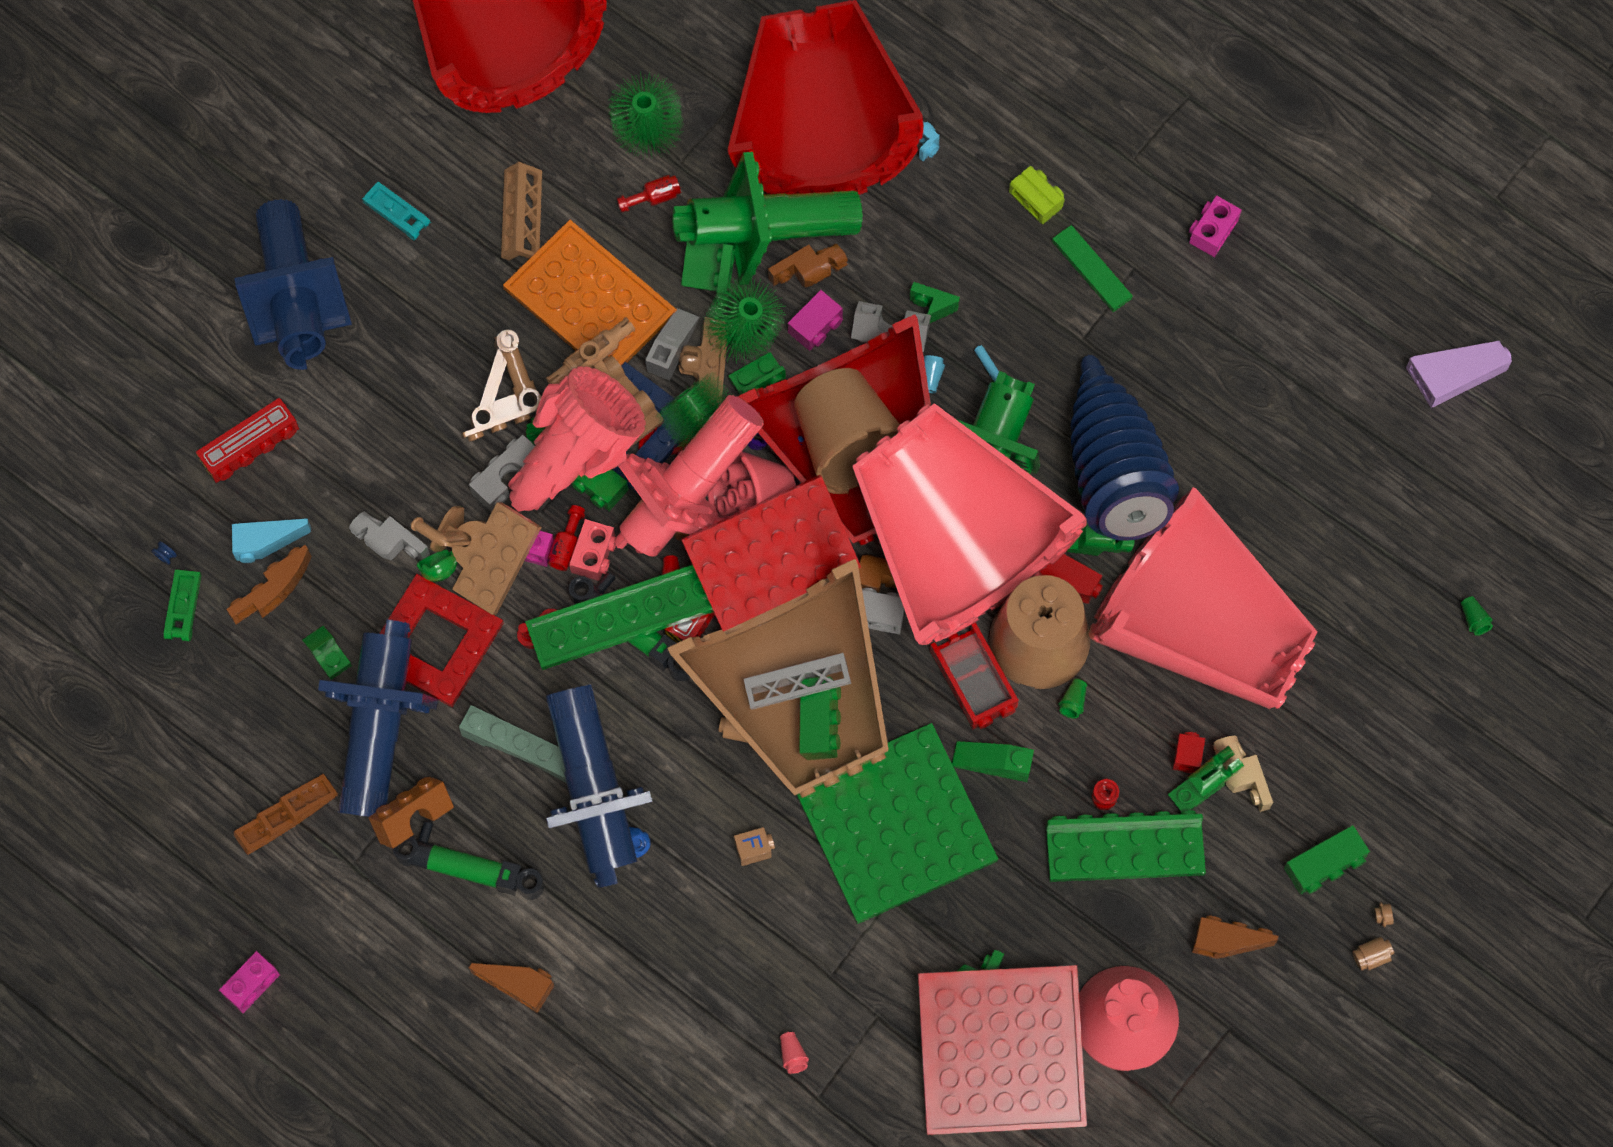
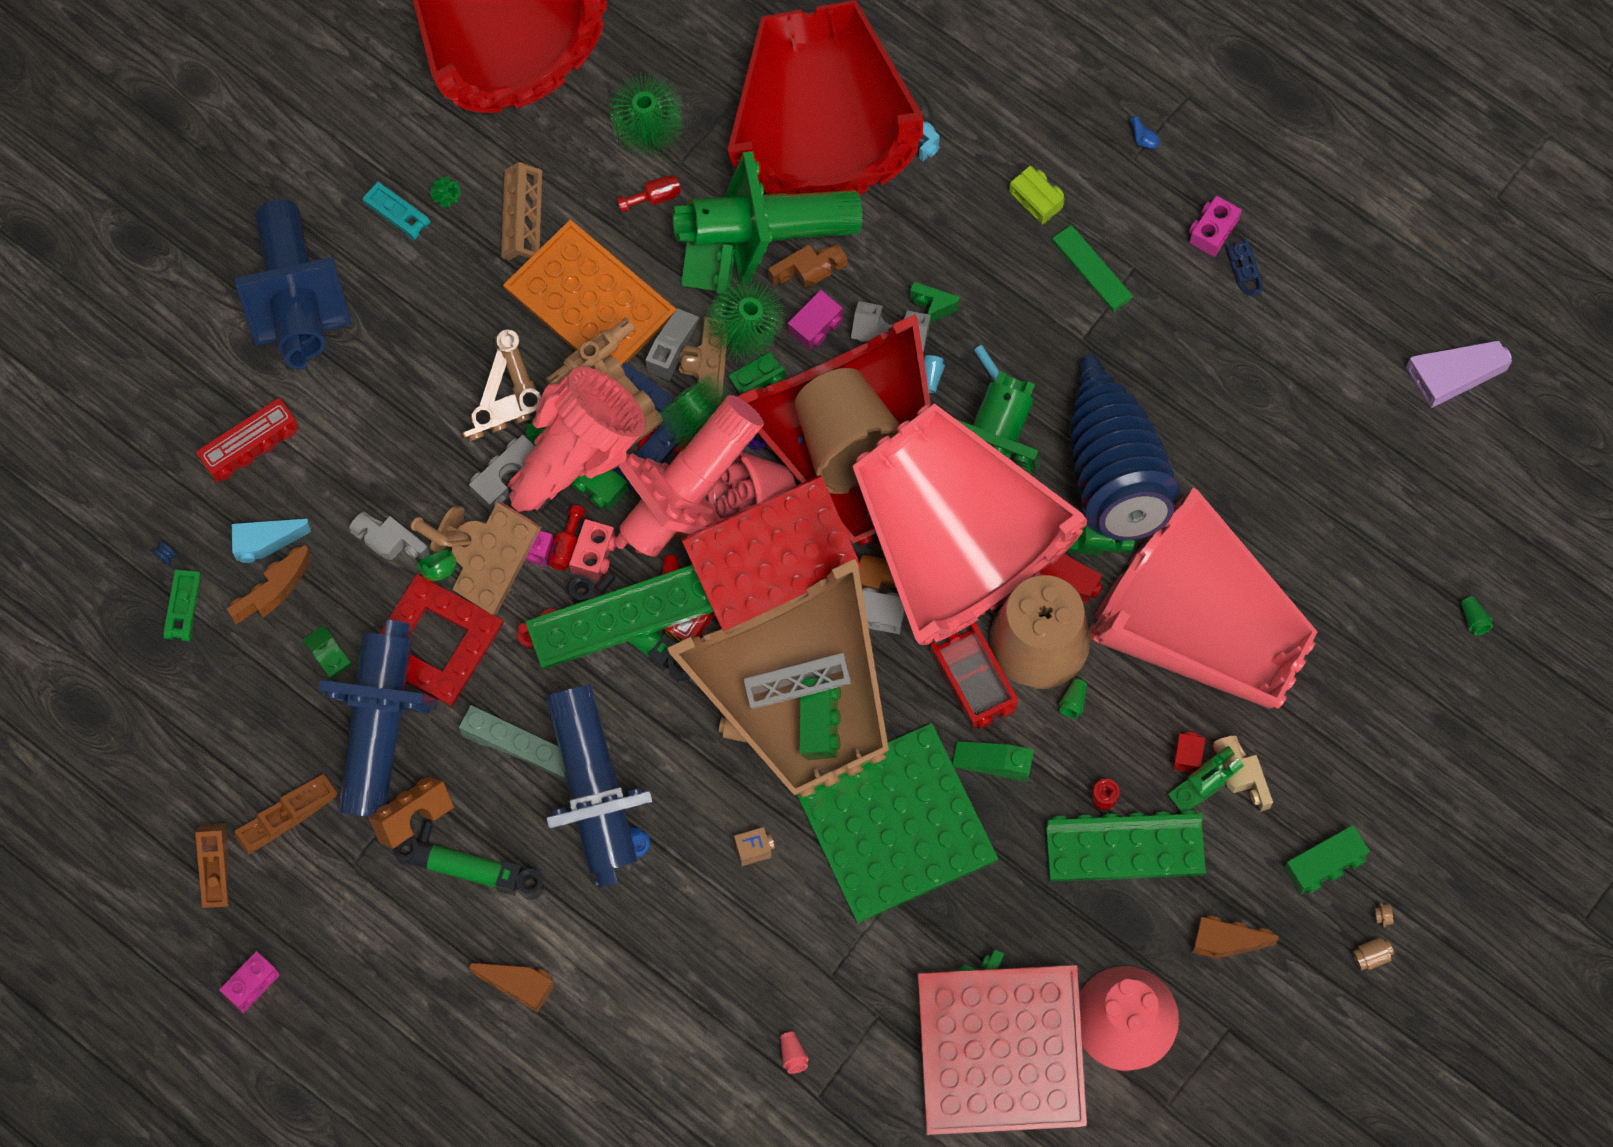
(213, 864): none -> dark orange slope
(445, 191): none -> green gear
(1144, 136): none -> blue animal
(1247, 271): none -> dark blue piece

